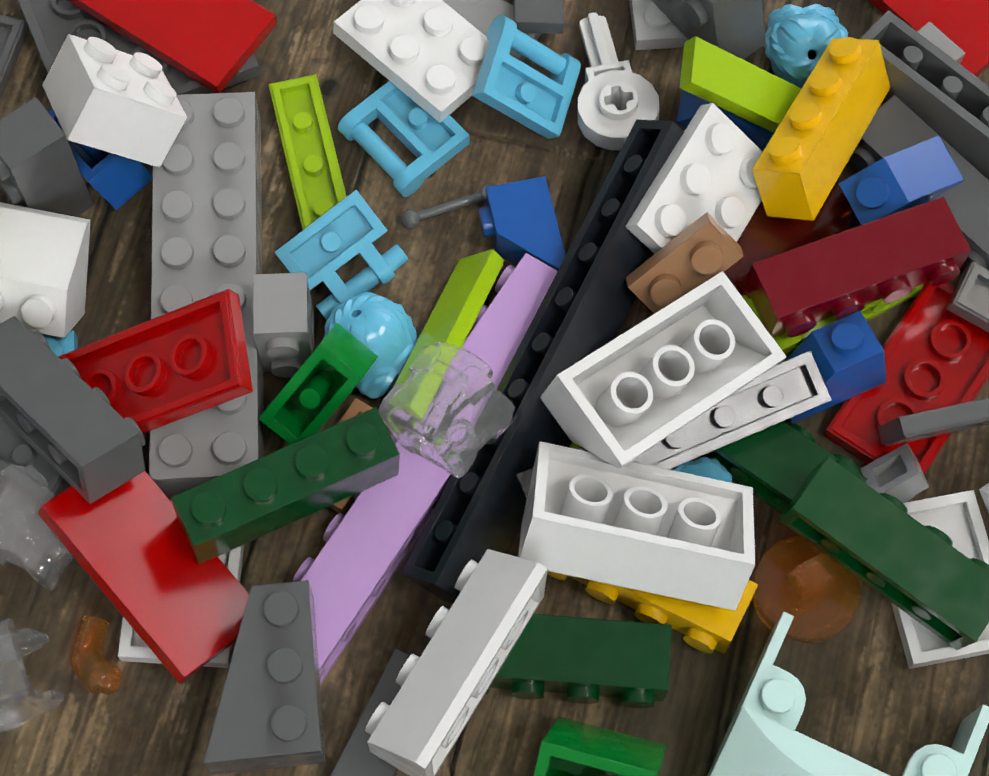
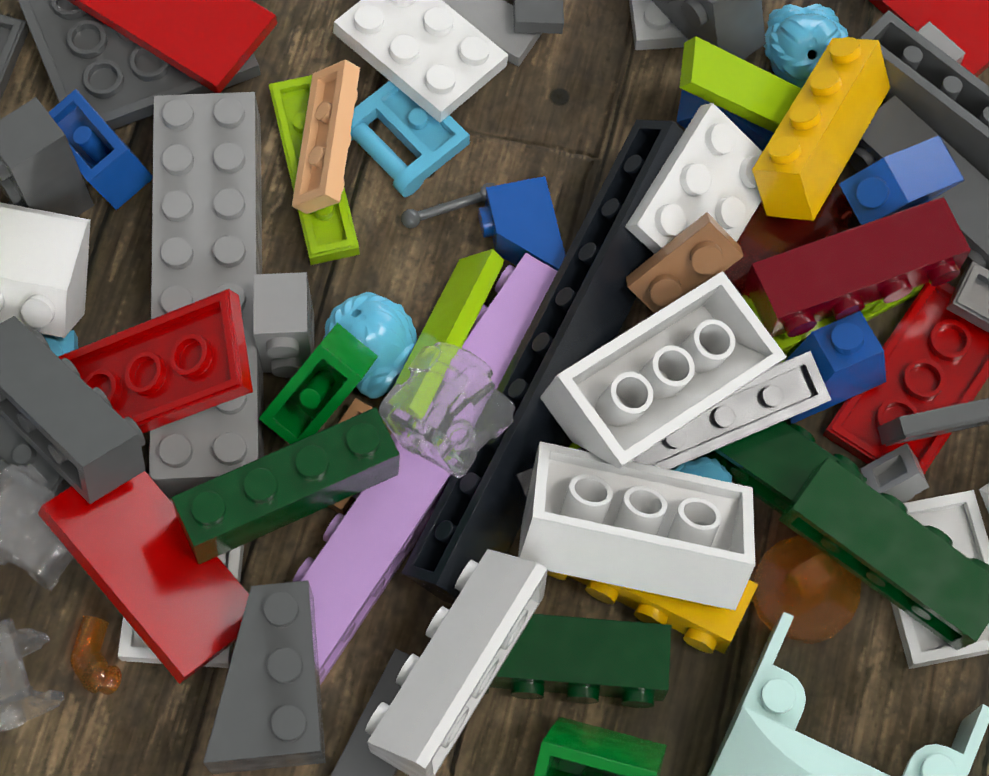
(114, 100): white brick -> none
(326, 137): none -> light nougat plate
(333, 242): medium azure plate -> none
(518, 88): medium azure plate -> none
(611, 92): white piece -> none

